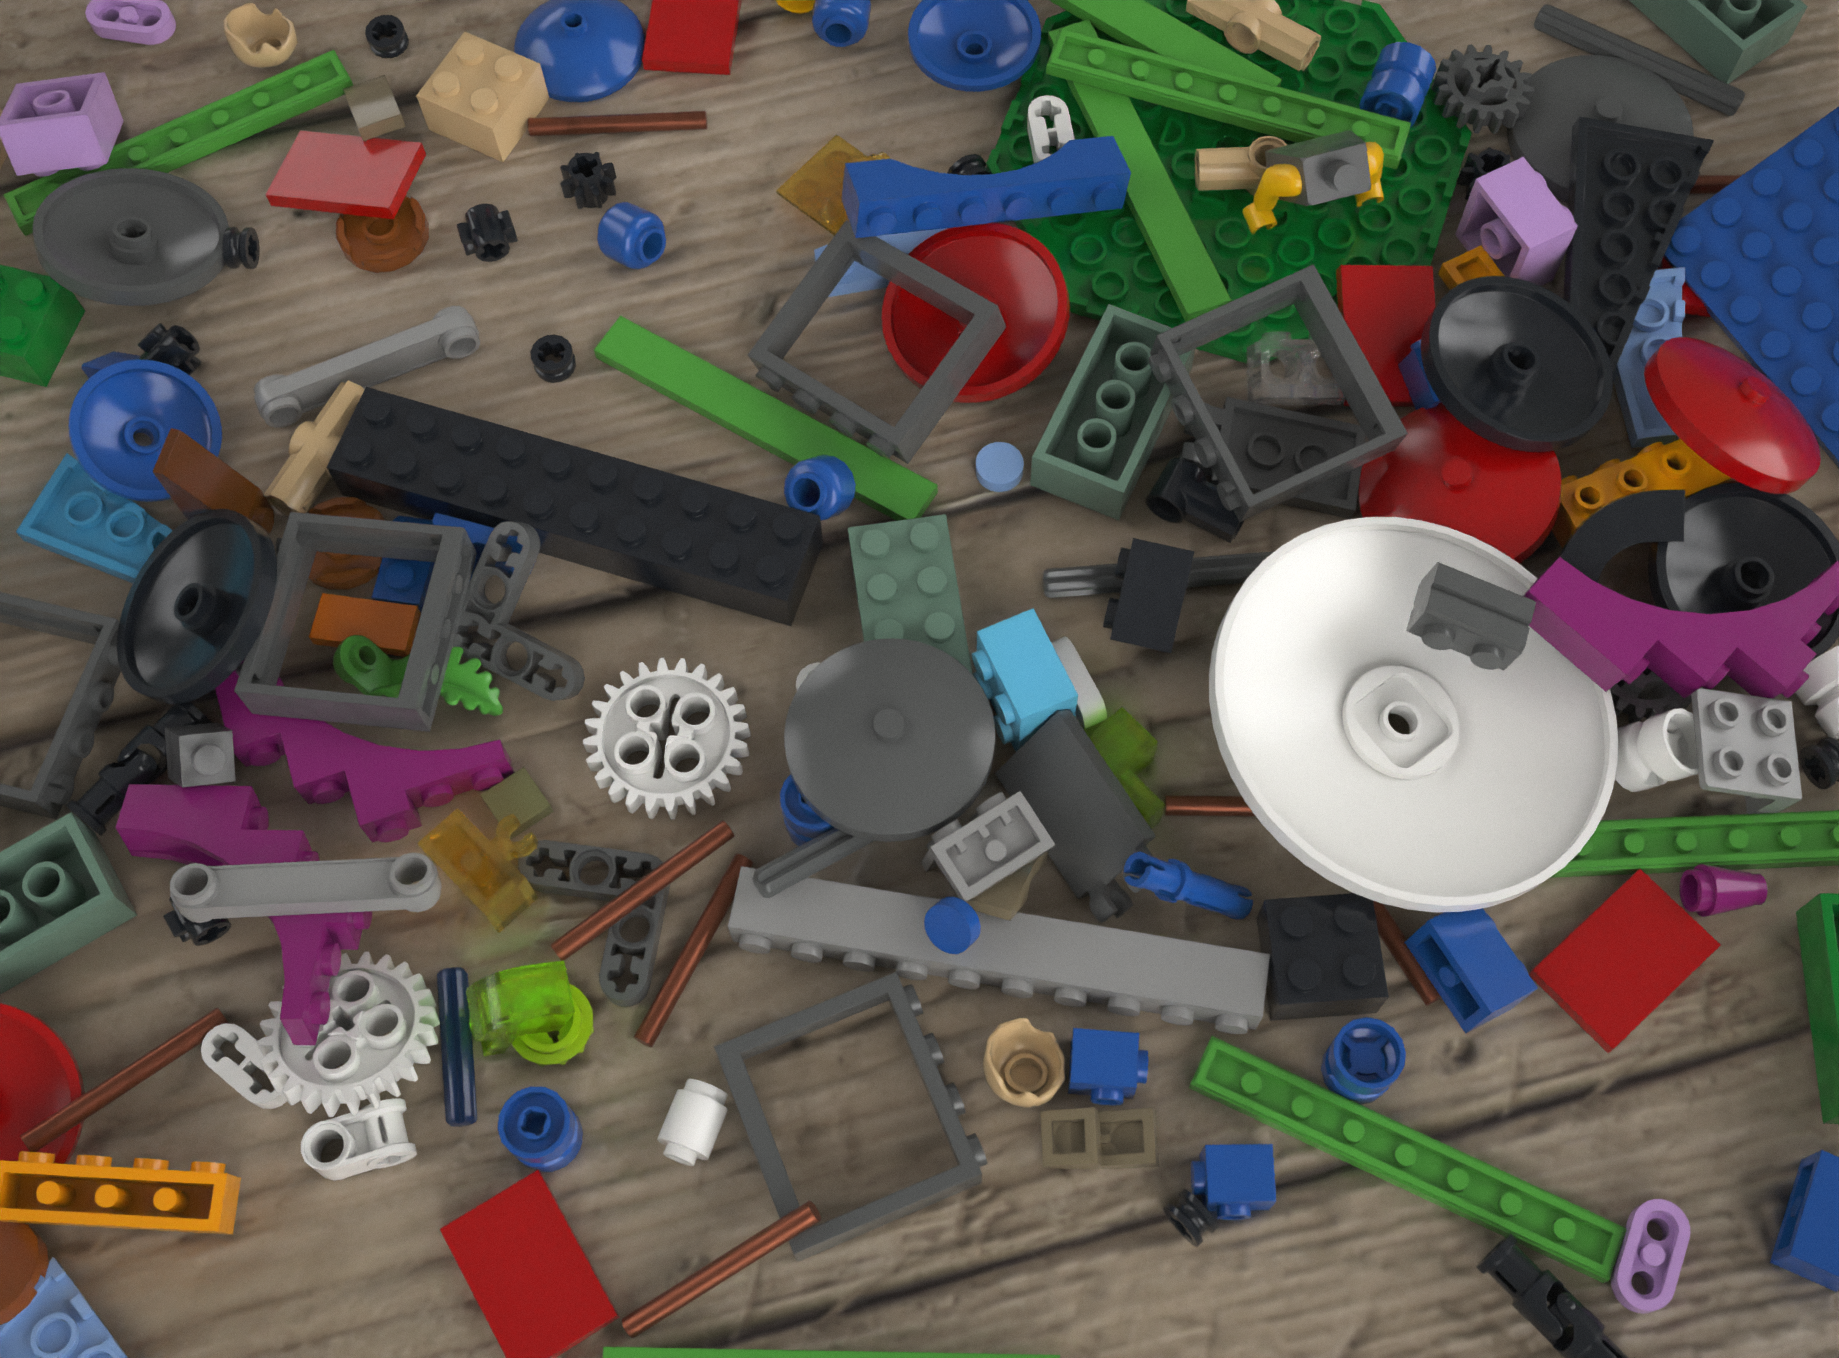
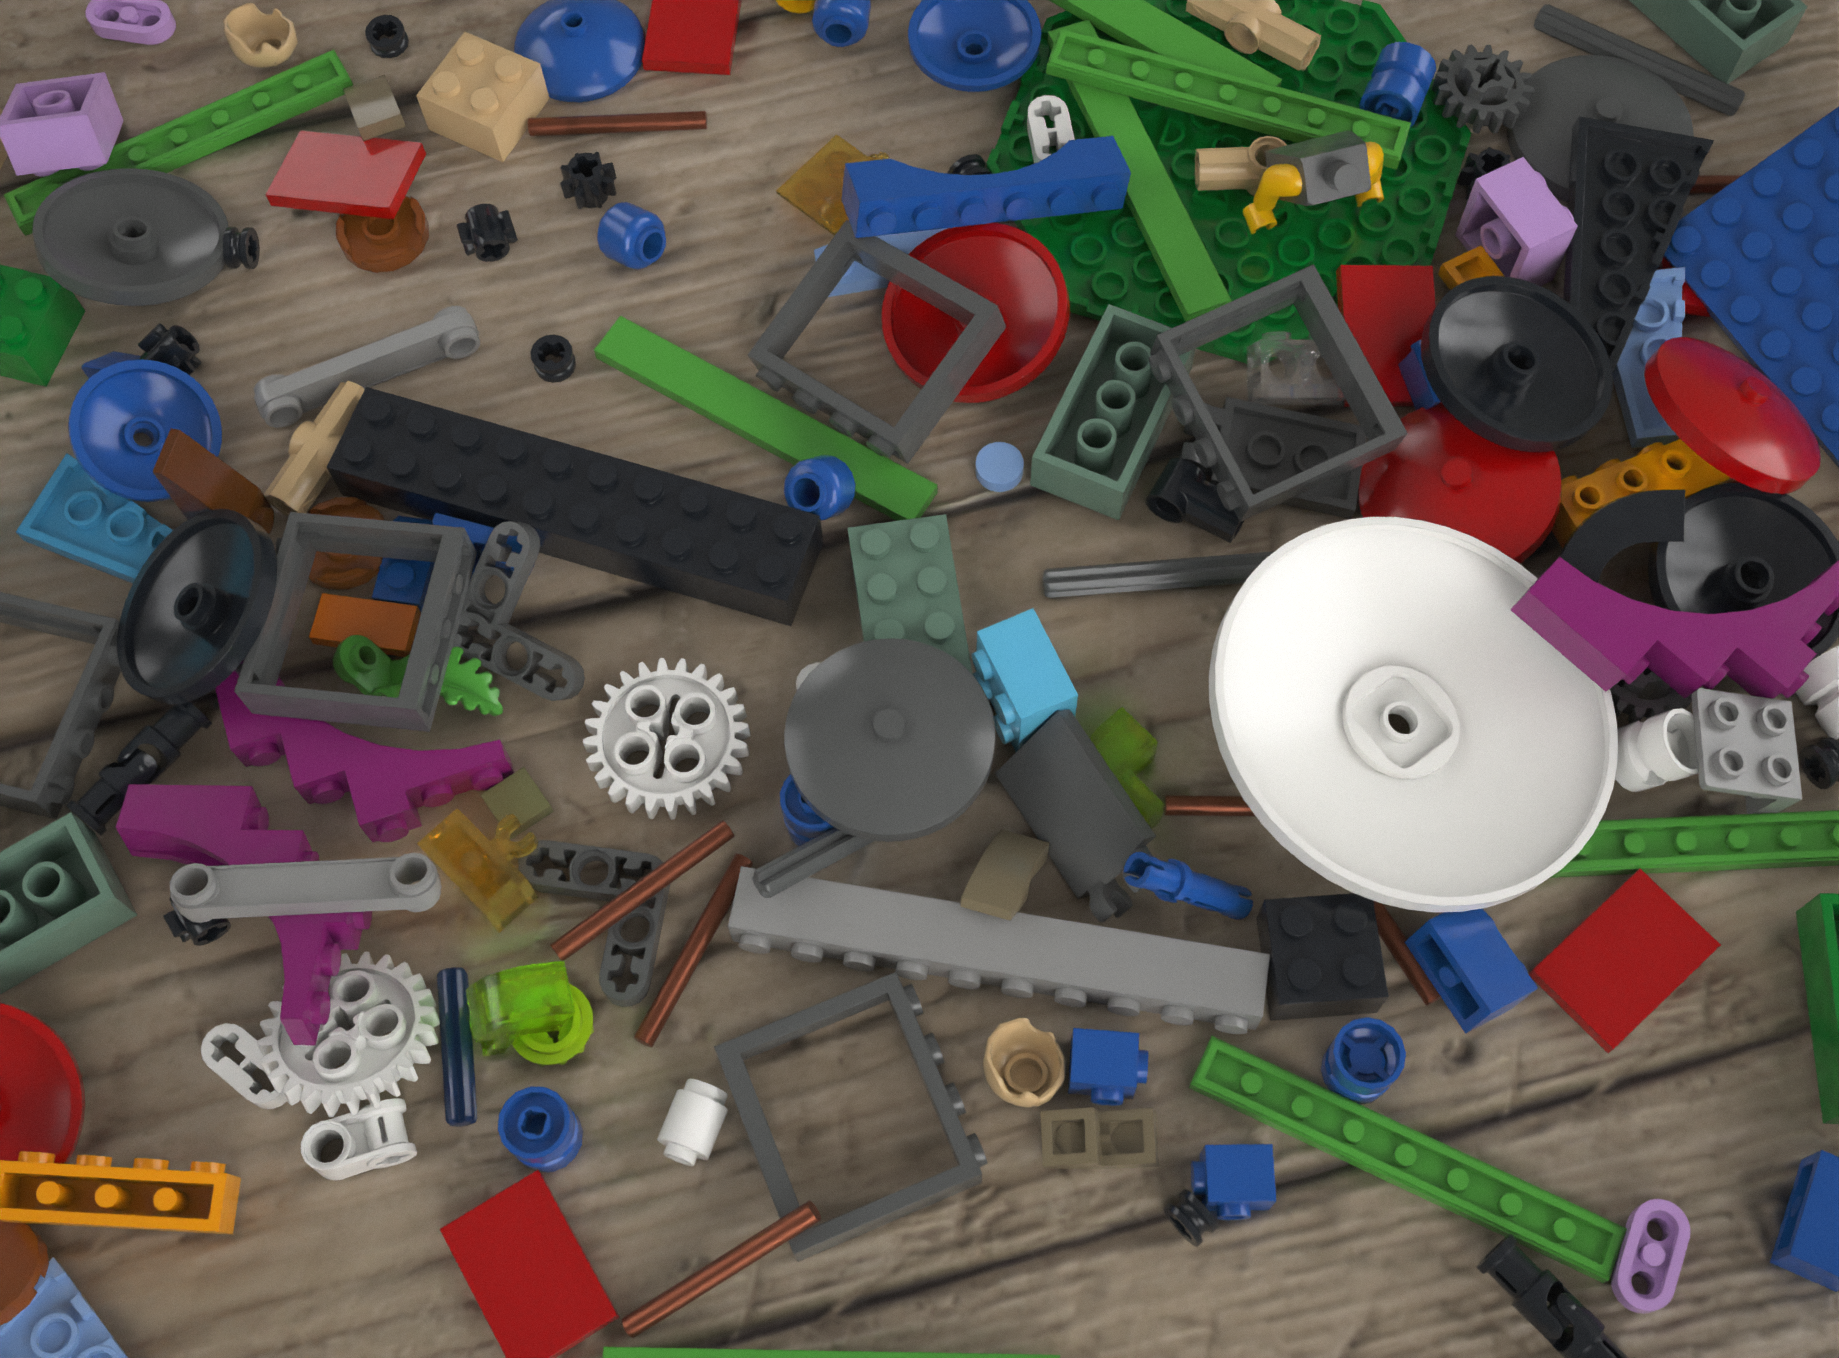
(121, 1082): copper bar -> none
(200, 754): flat silver brick -> none
(952, 925): blue tile -> none
(990, 847): light grey bracket -> none
(1090, 704): white beam -> none
(1150, 594): black brick -> none
(1470, 617): dark grey brick -> none
(1719, 890): magenta cone -> none

